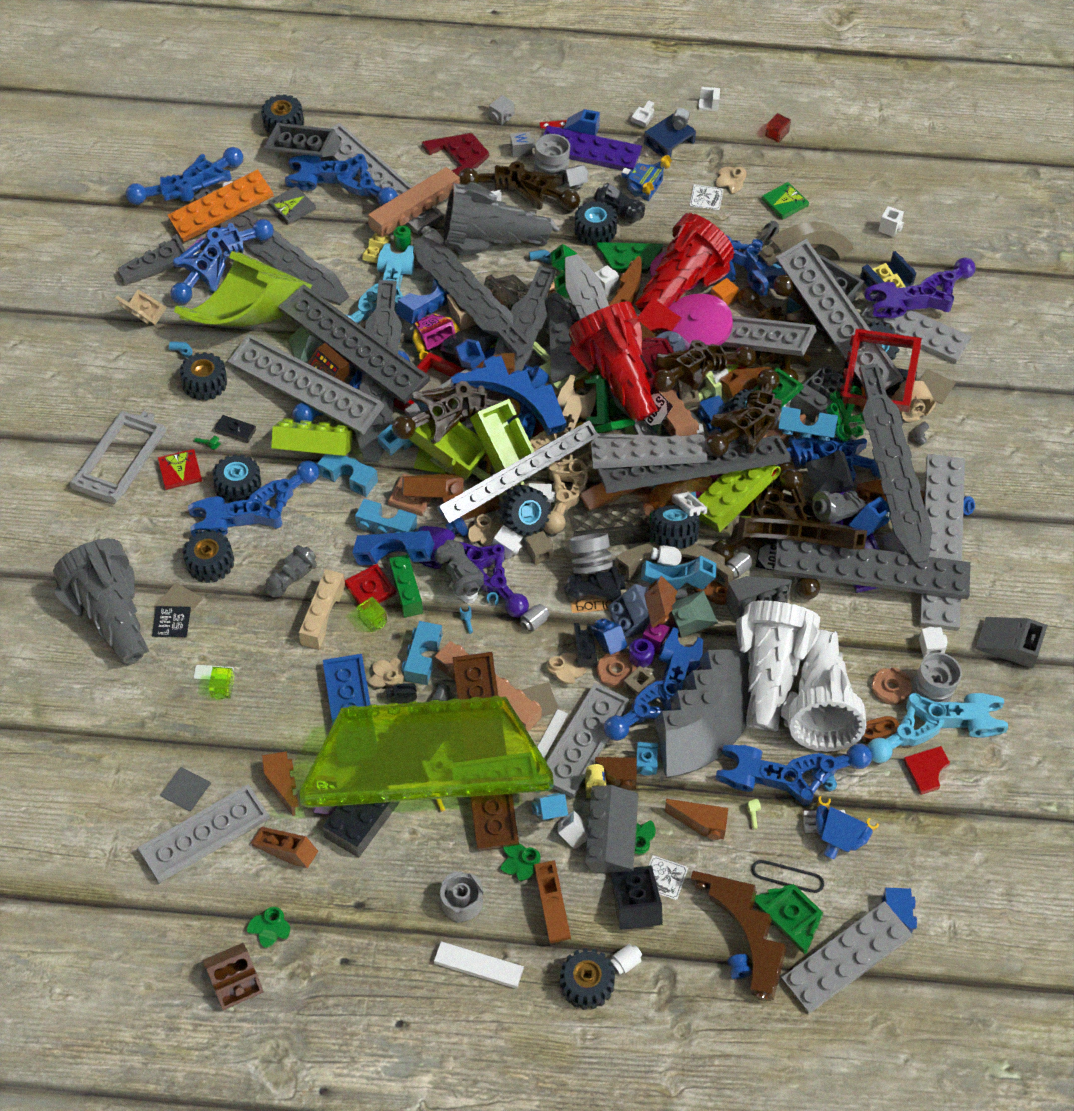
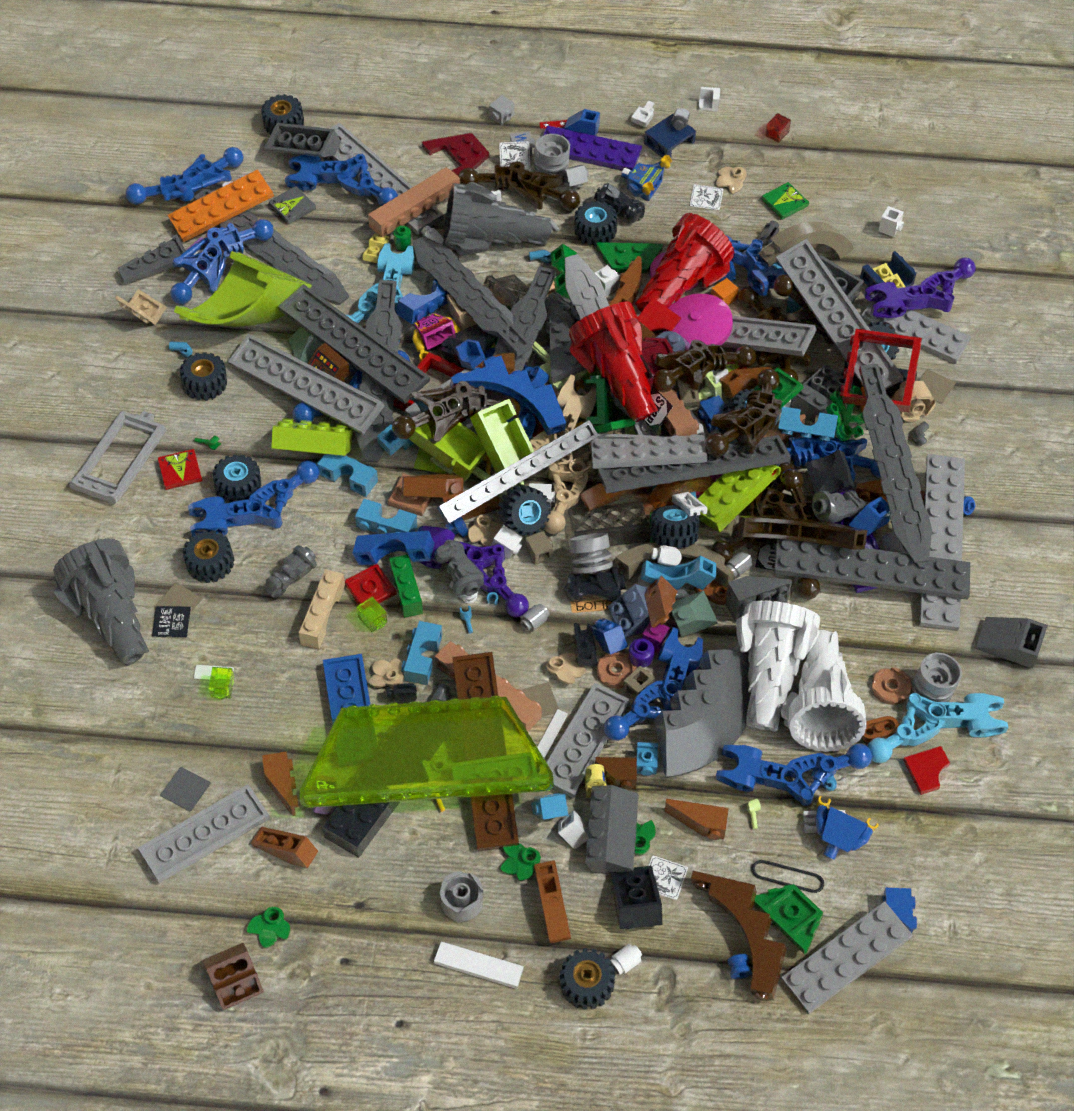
(235, 428): black plate -> none
(515, 152): none -> white sticker
(932, 641): white brick -> none

